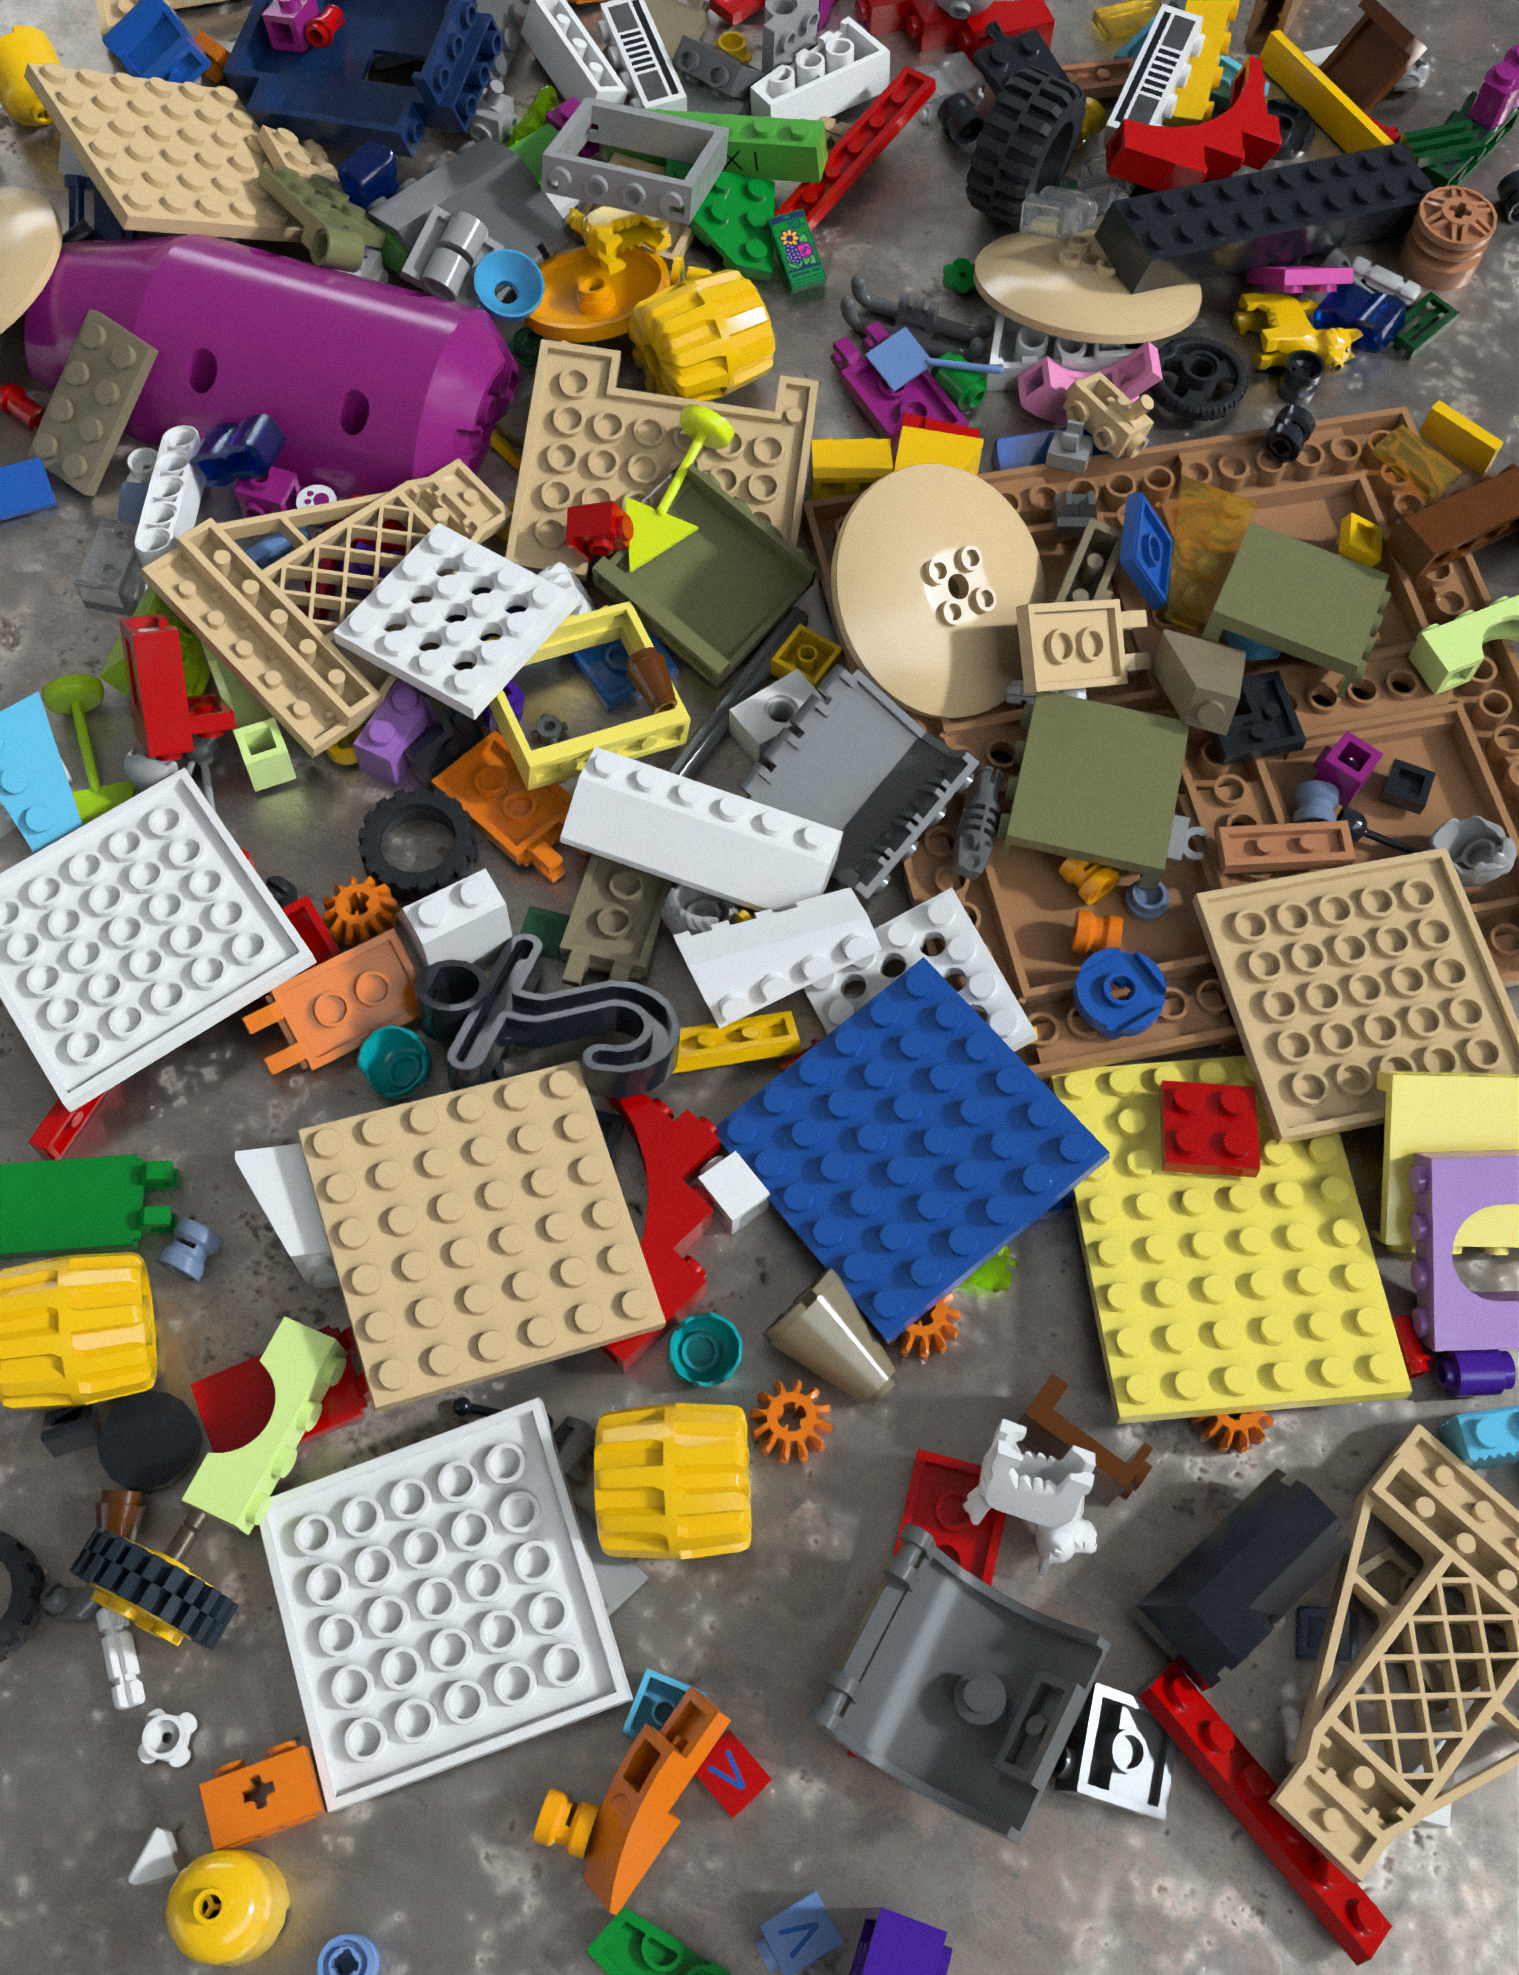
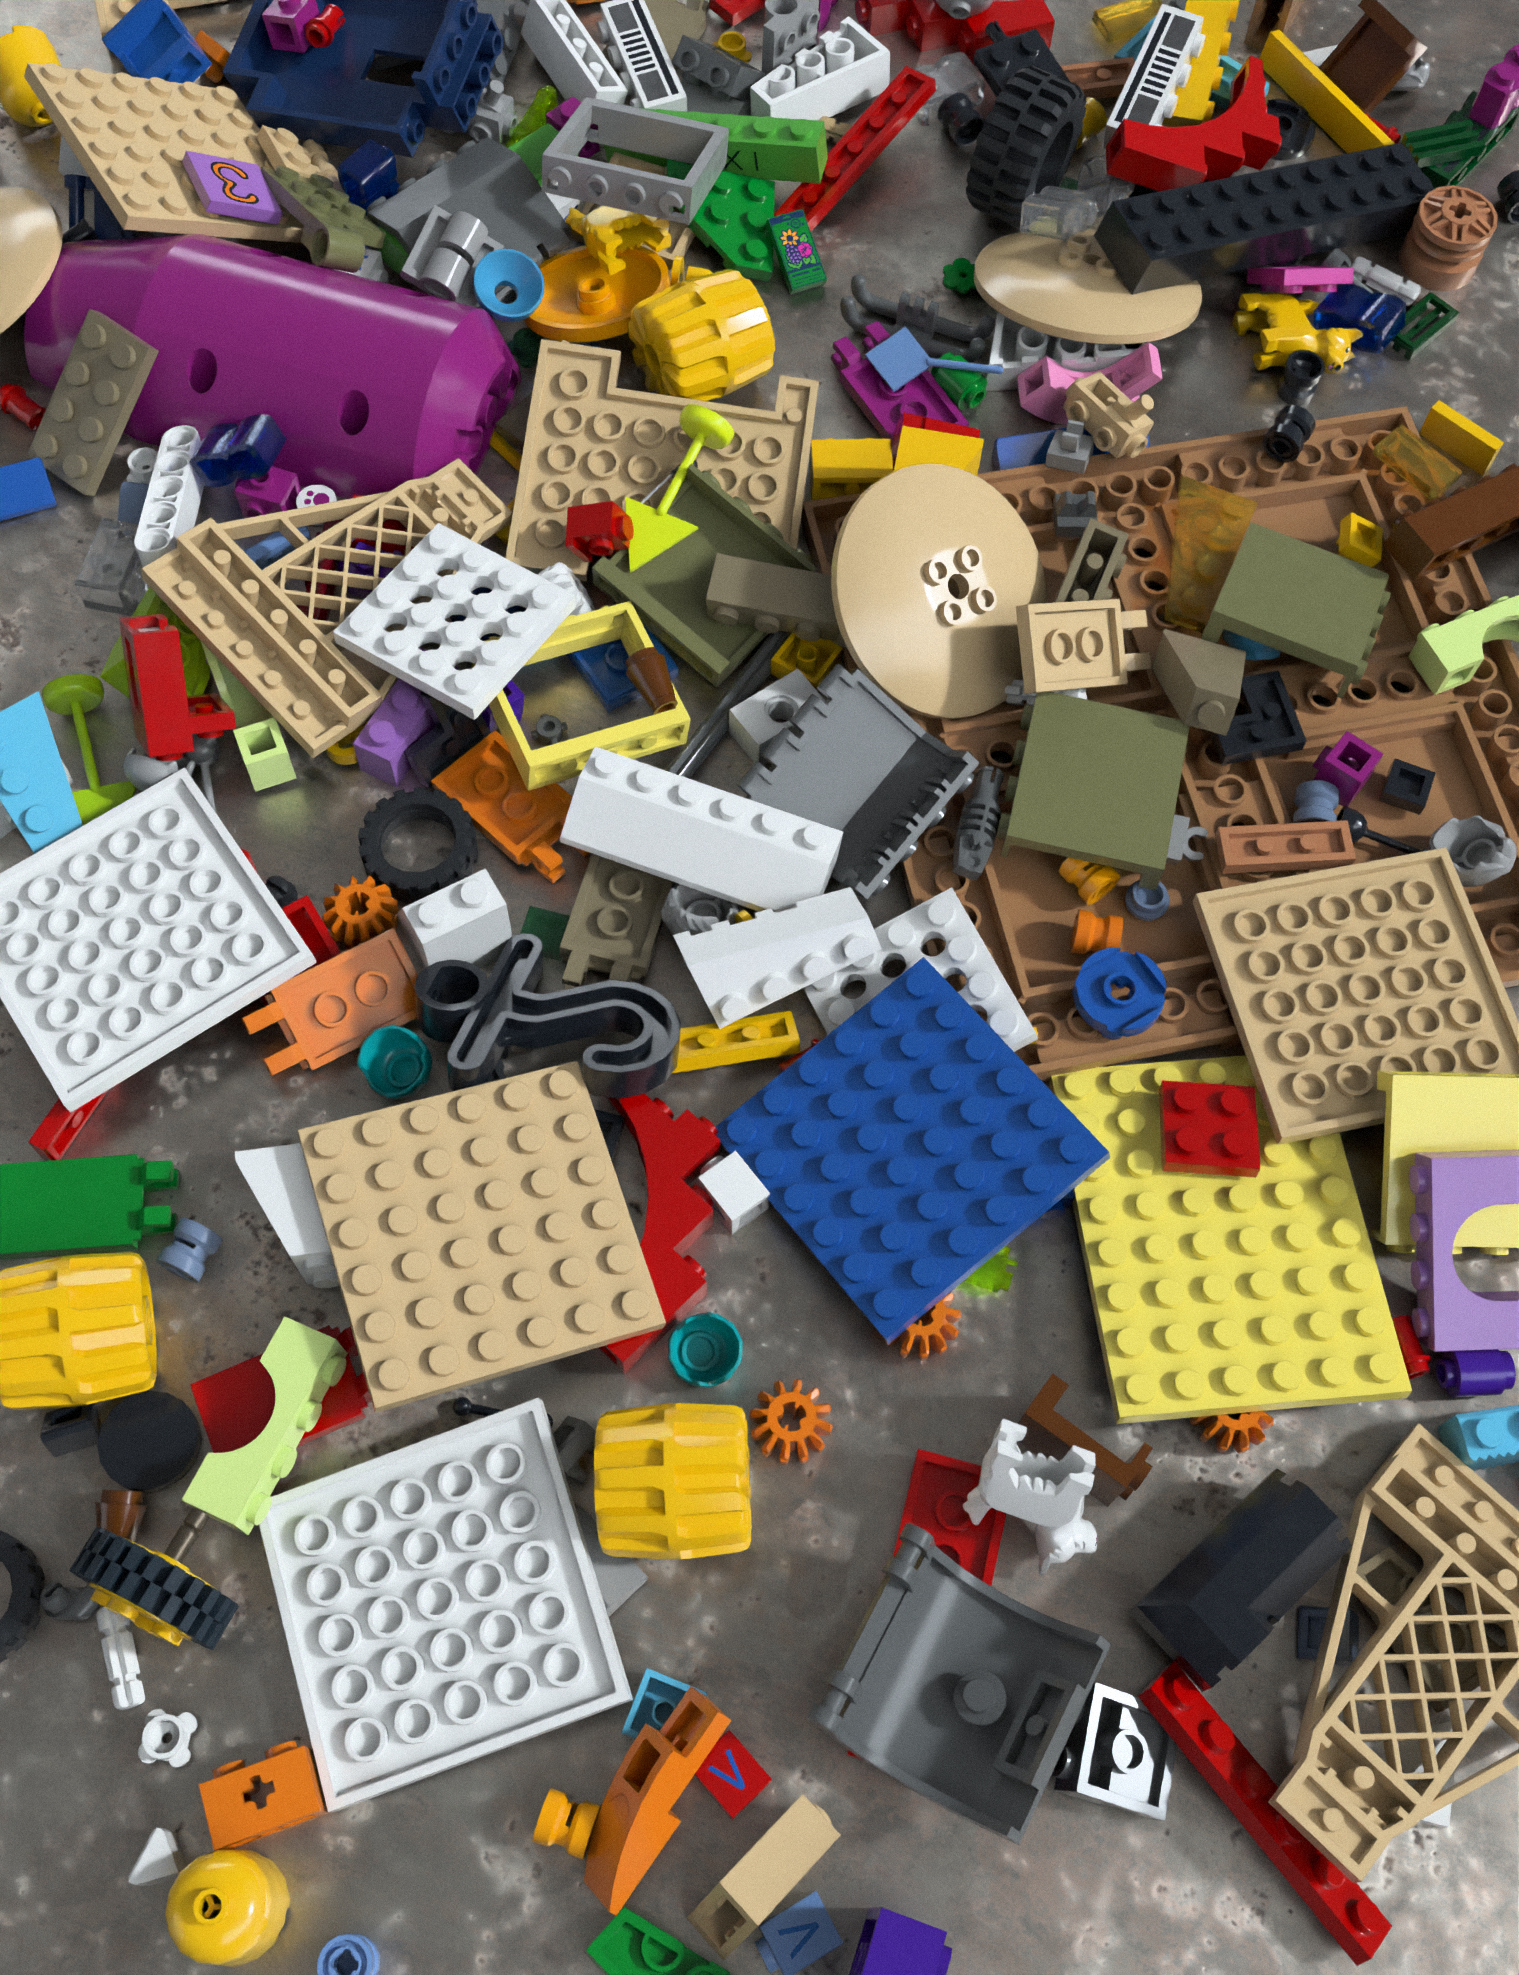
(232, 188): none -> medium lavender tile
(763, 1876): none -> tan slope
(772, 598): none -> dark tan brick
(833, 1340): dark tan cone -> none
(1146, 550): blue tile -> none
(1197, 373): black wheel -> none

